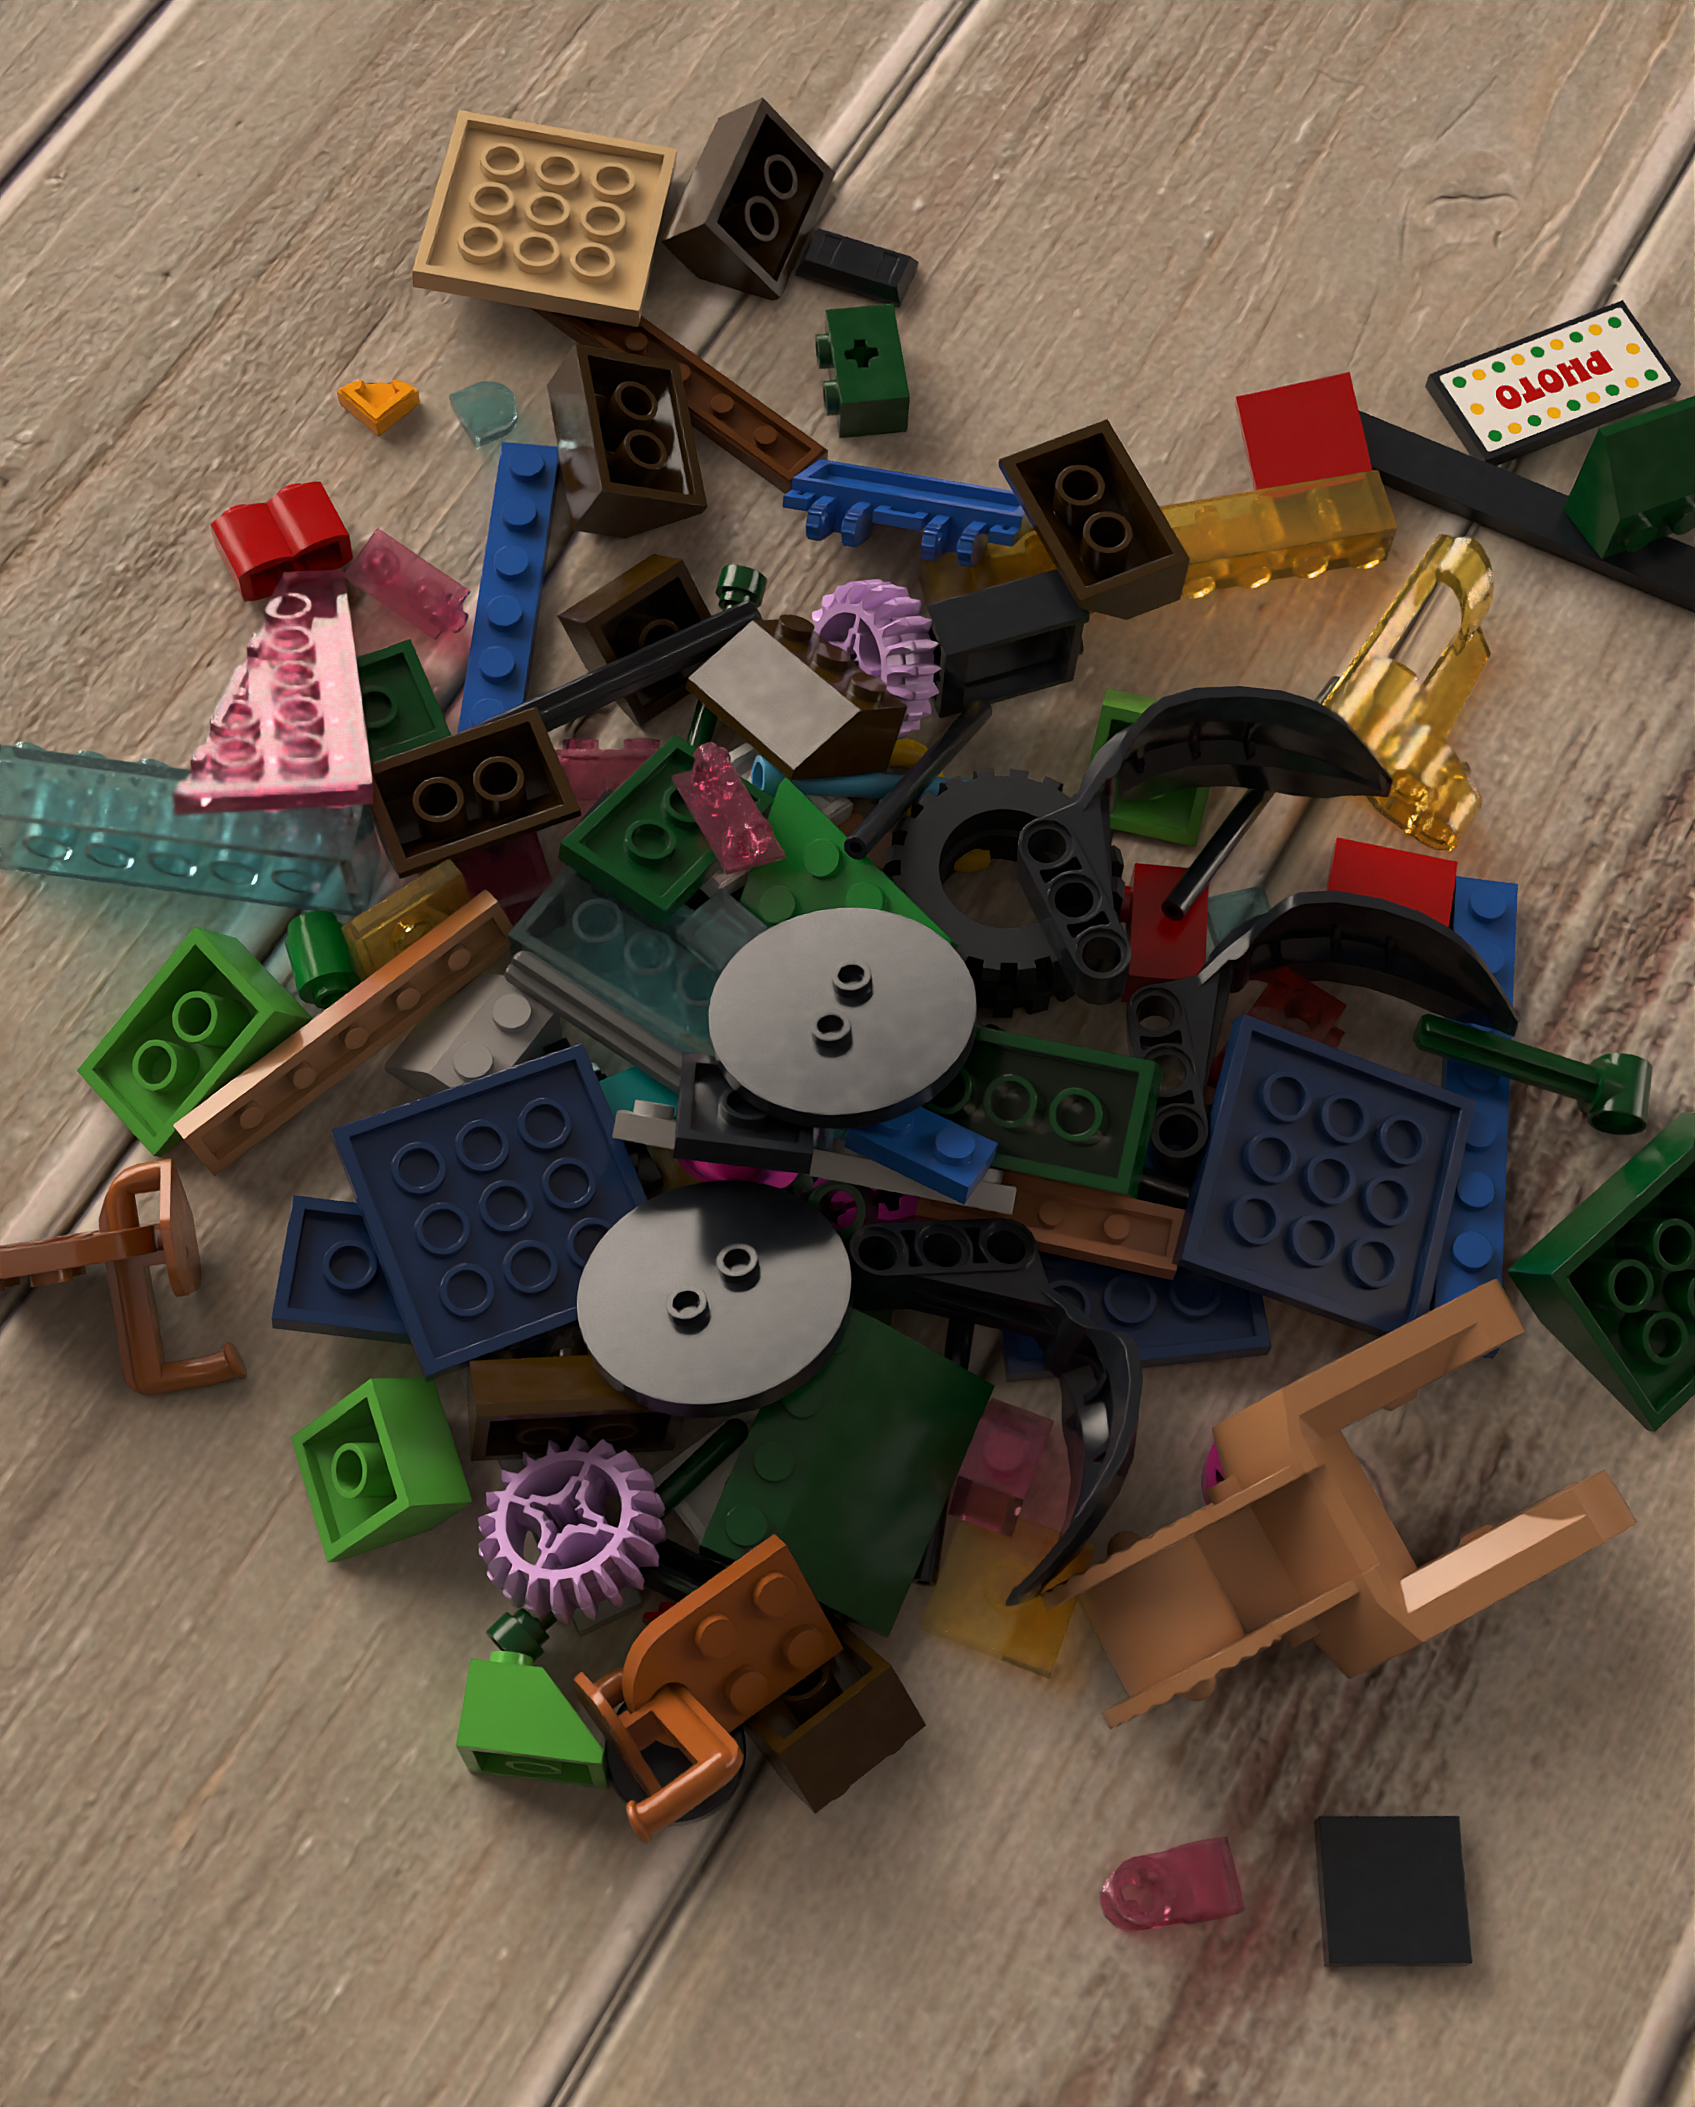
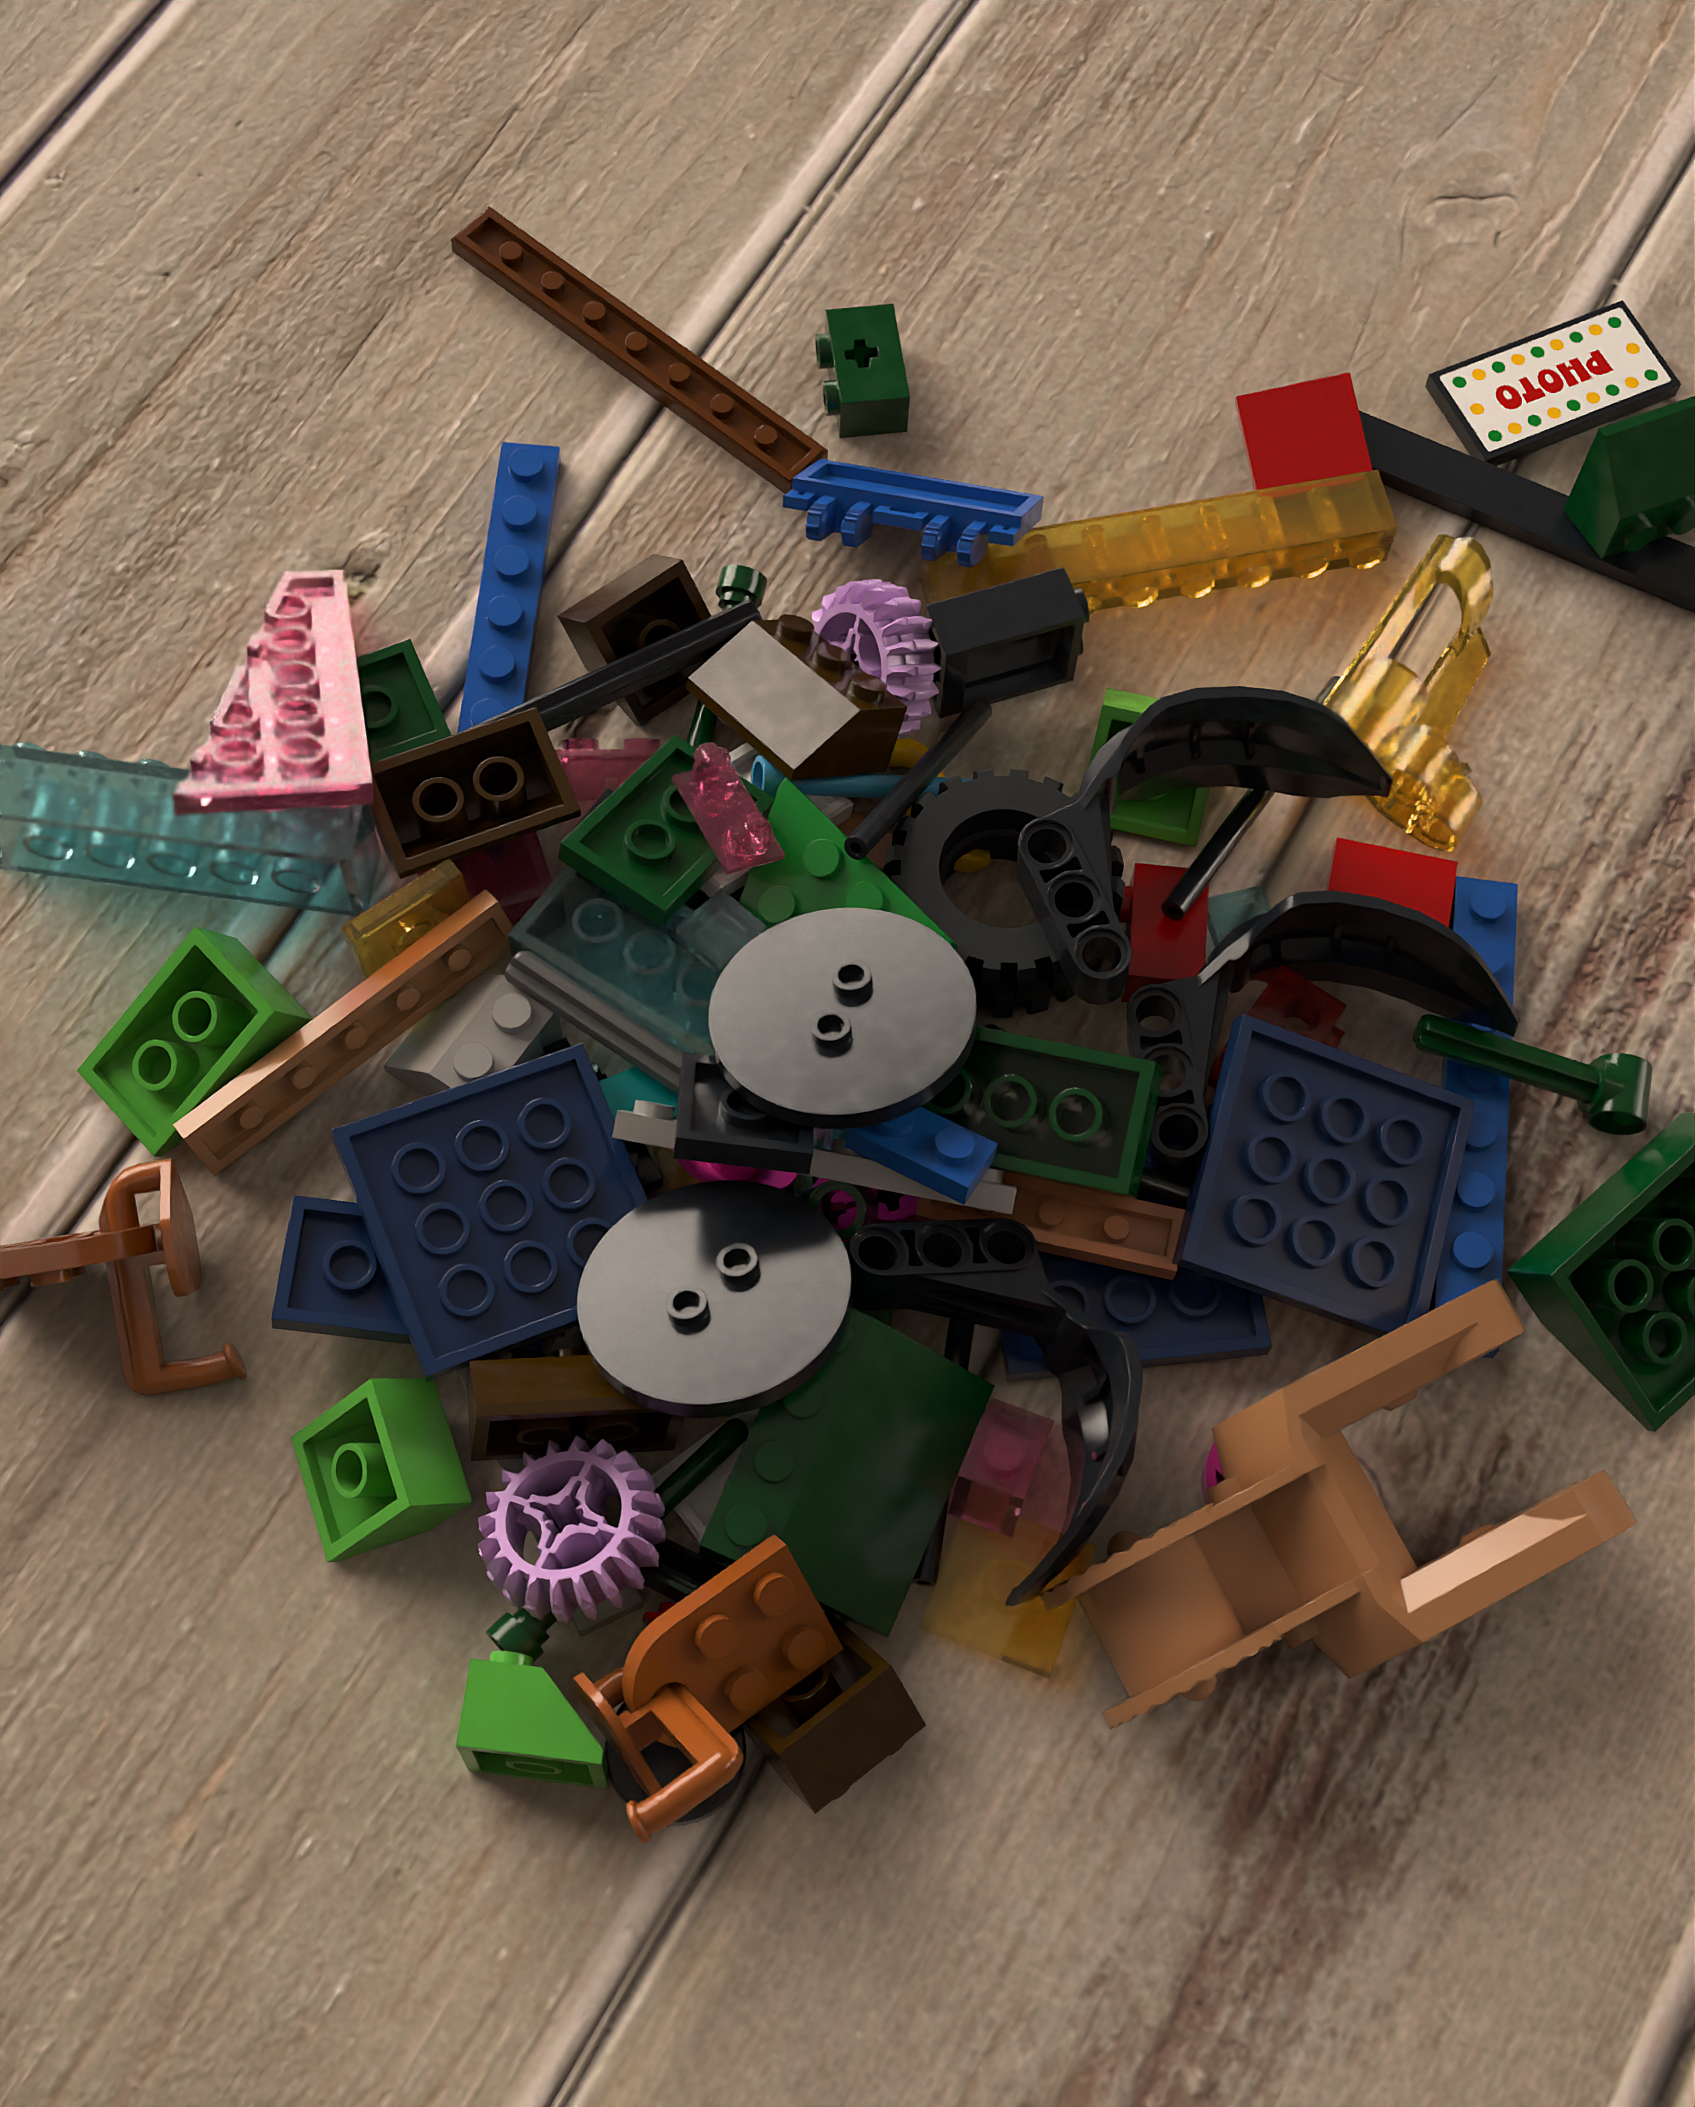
(286, 534): red brick -> none
(320, 958): green brick -> none
(378, 403): light orange tile -> none
(409, 585): clear pink hinge -> none
(485, 411): clear light blue tile -> none
(546, 218): tan plate -> none
(624, 442): dark brown slope -> none
(749, 203): dark brown slope -> none
(857, 267): black tile -> none
(1099, 522): dark brown slope -> none
(1186, 1886): clear pink piece -> none
(1392, 1891): black tile -> none

